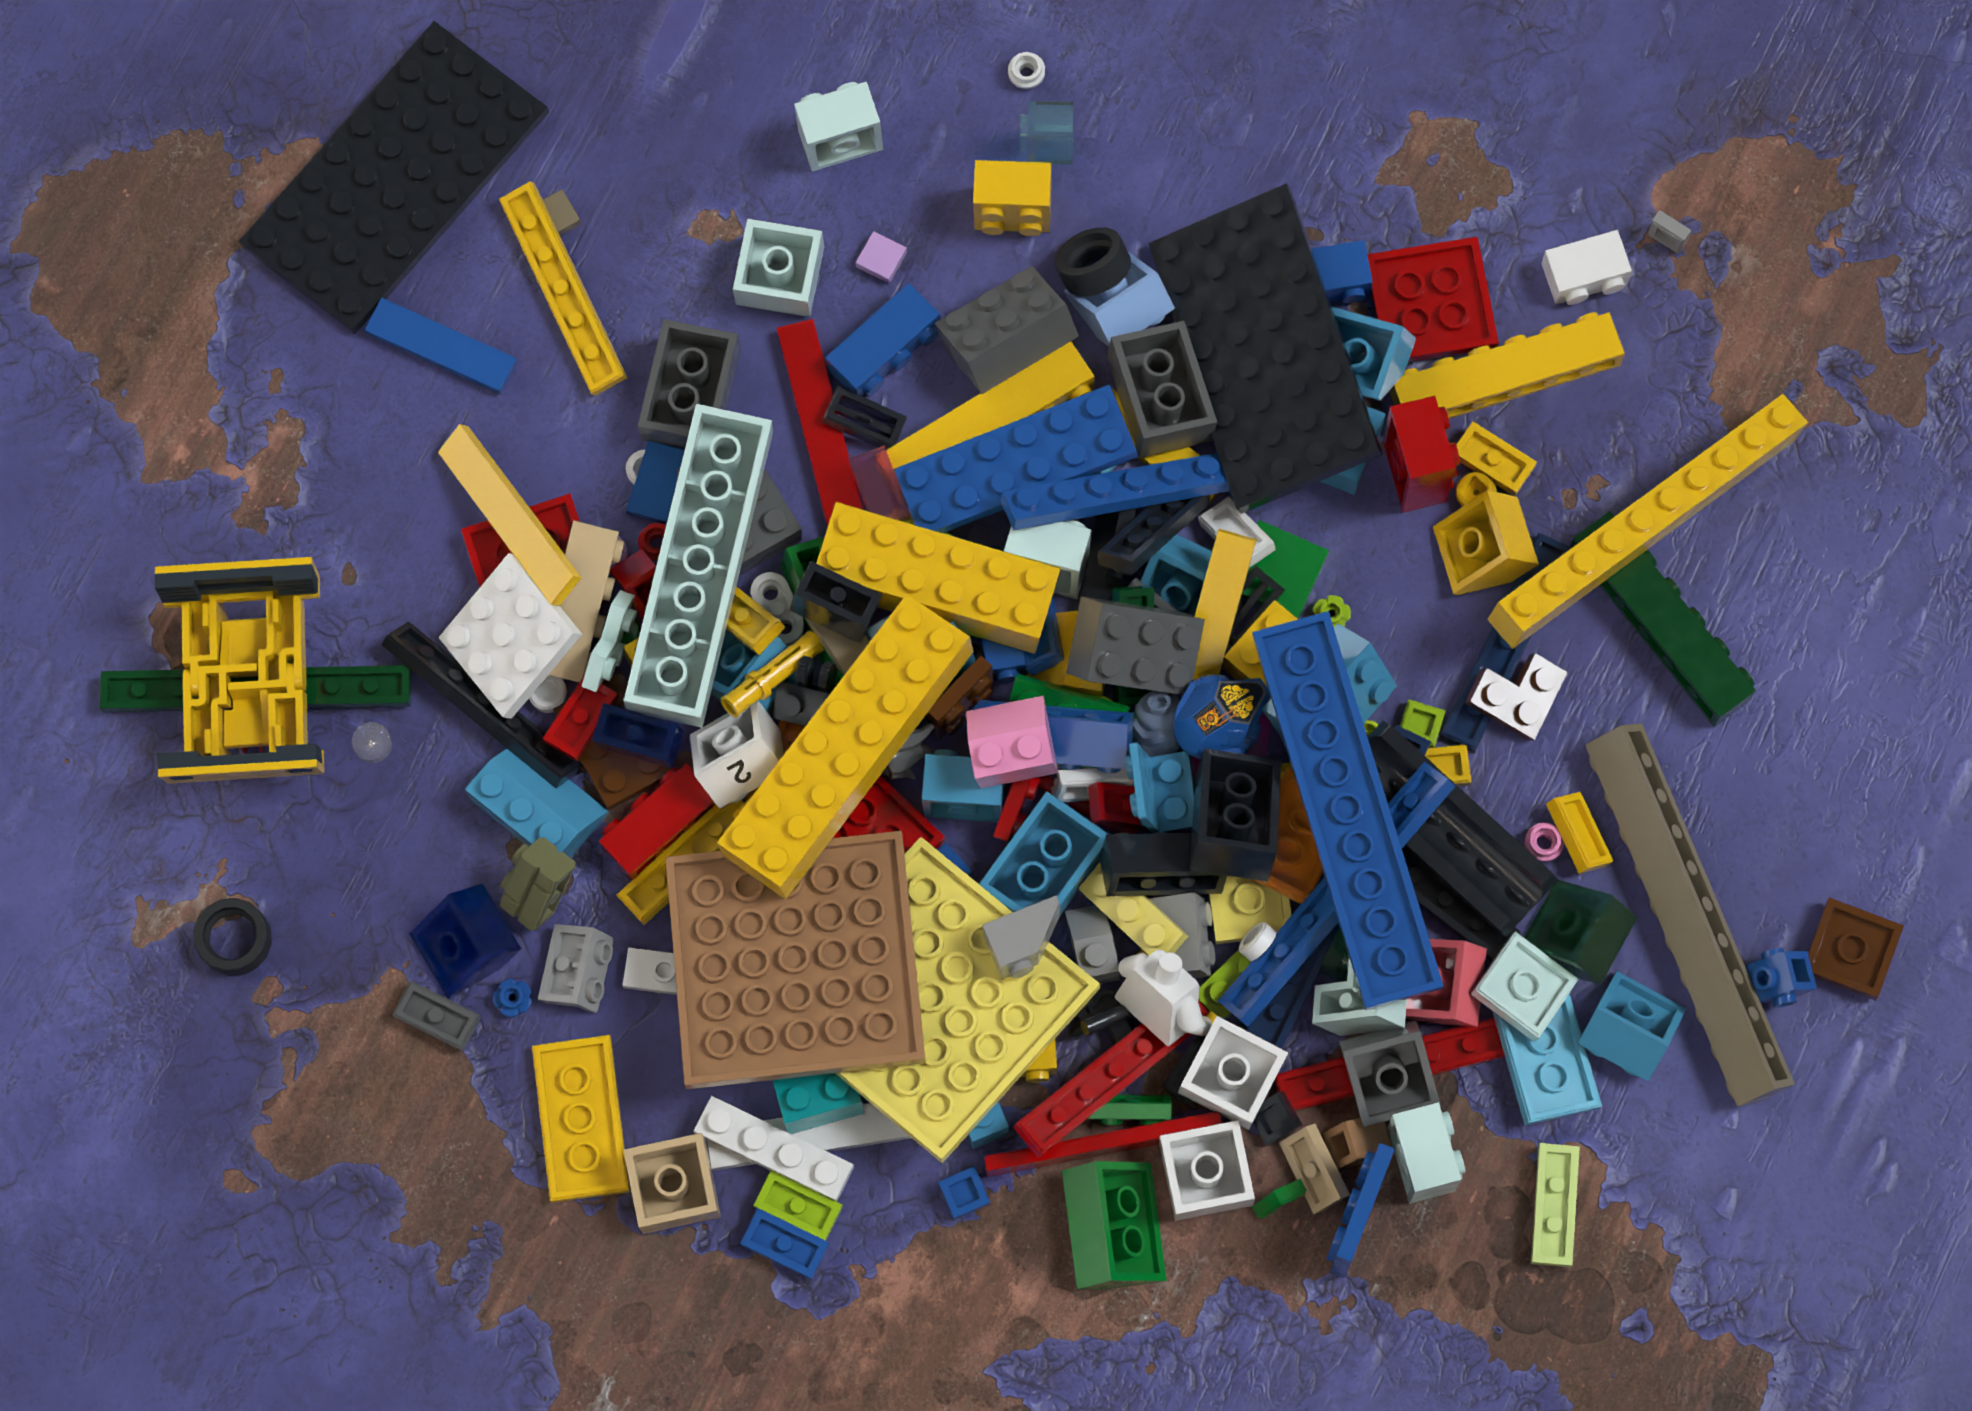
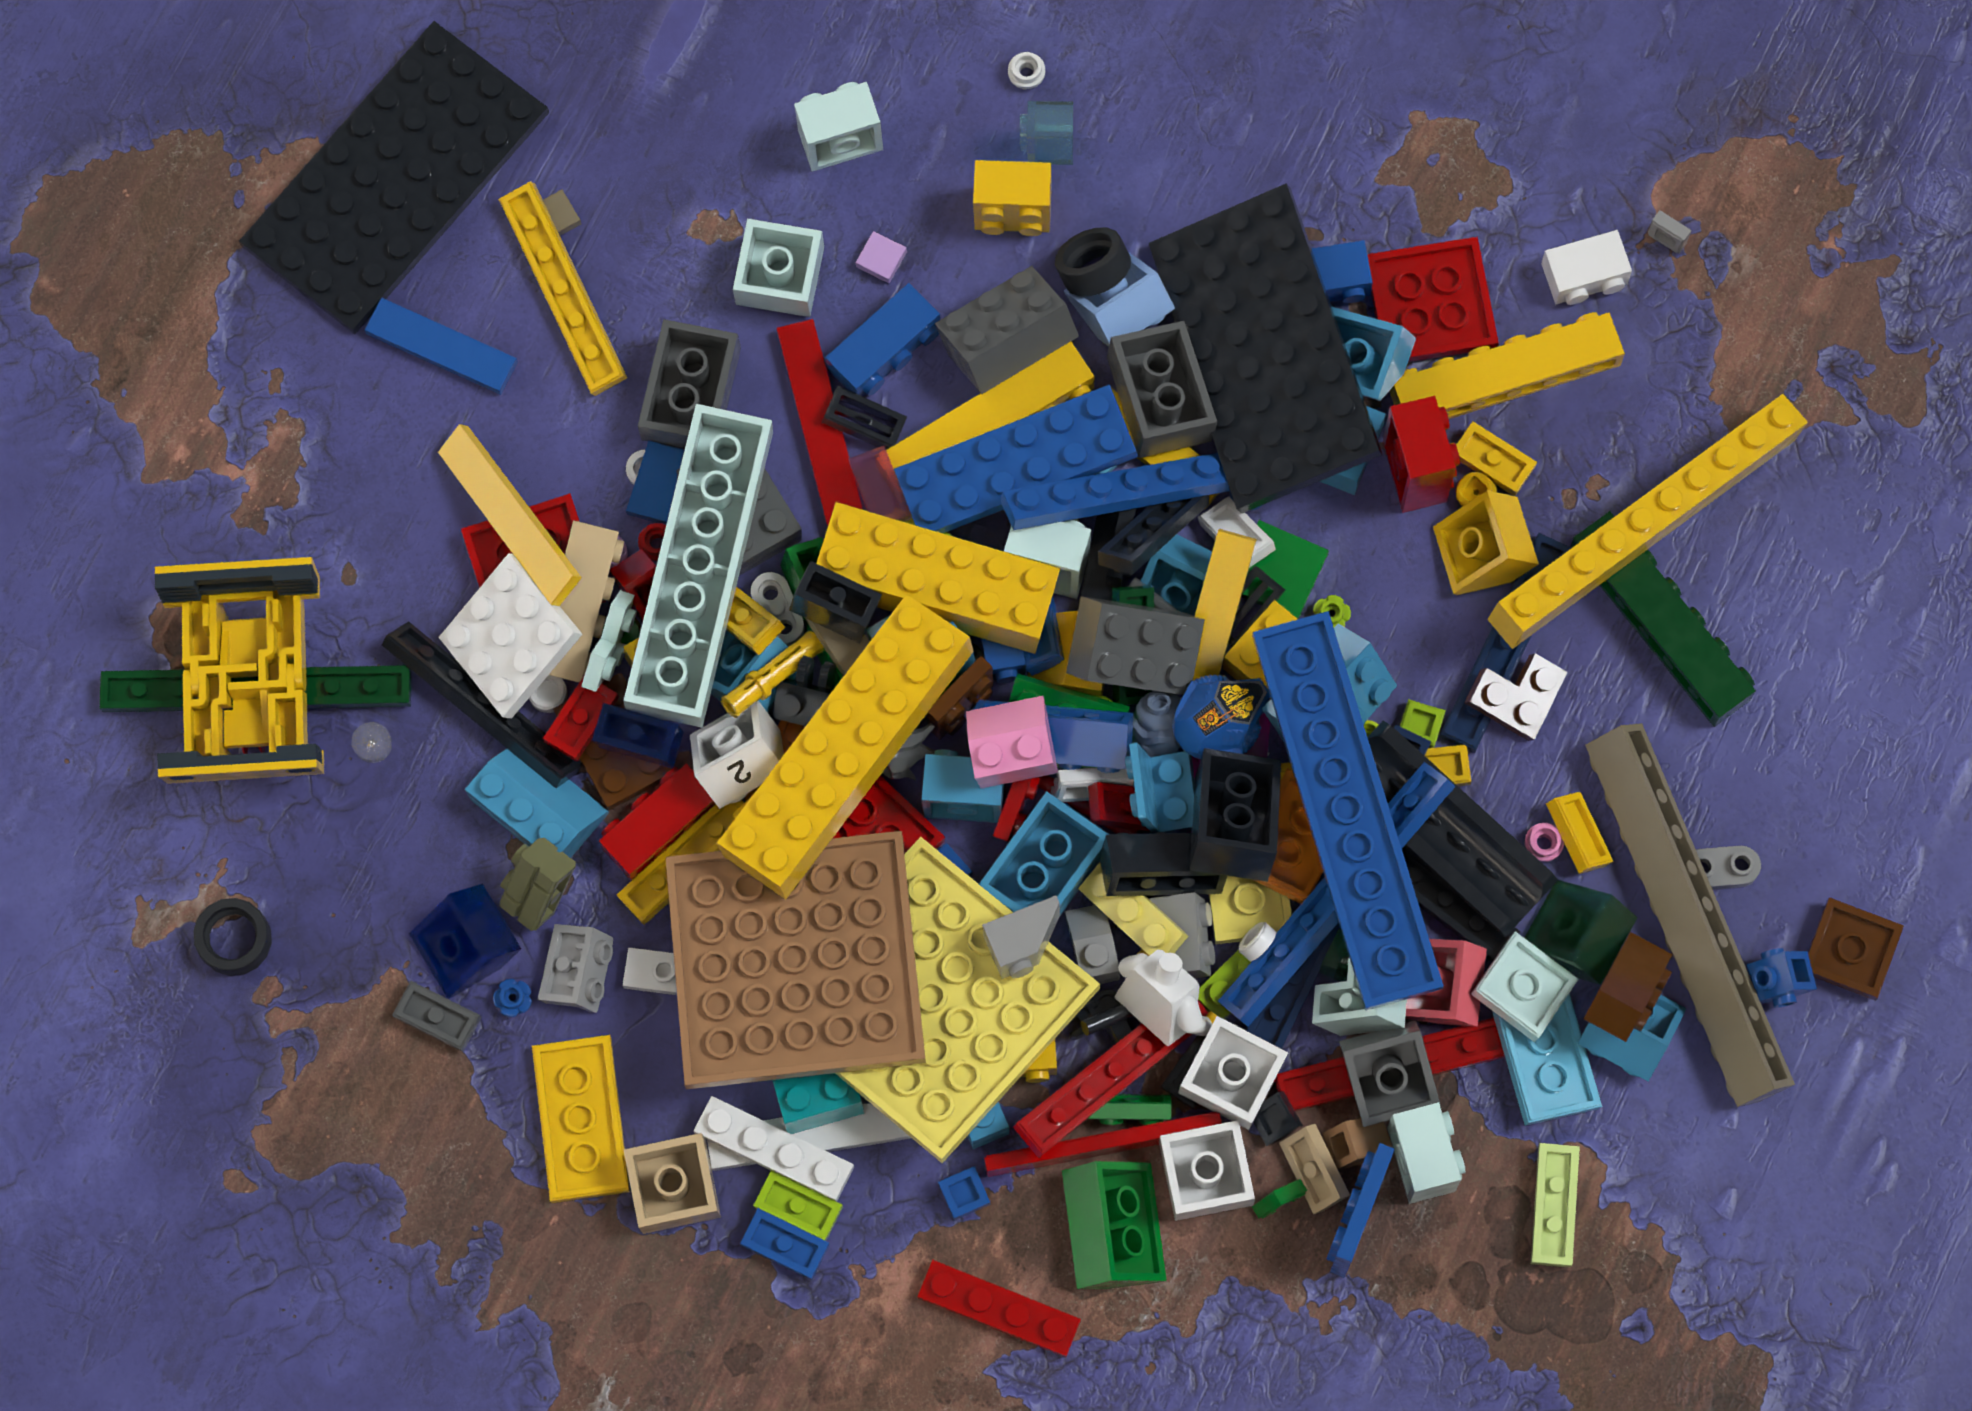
(999, 1308): none -> red plate
(1630, 988): none -> reddish brown brick
(1722, 866): none -> light grey plate

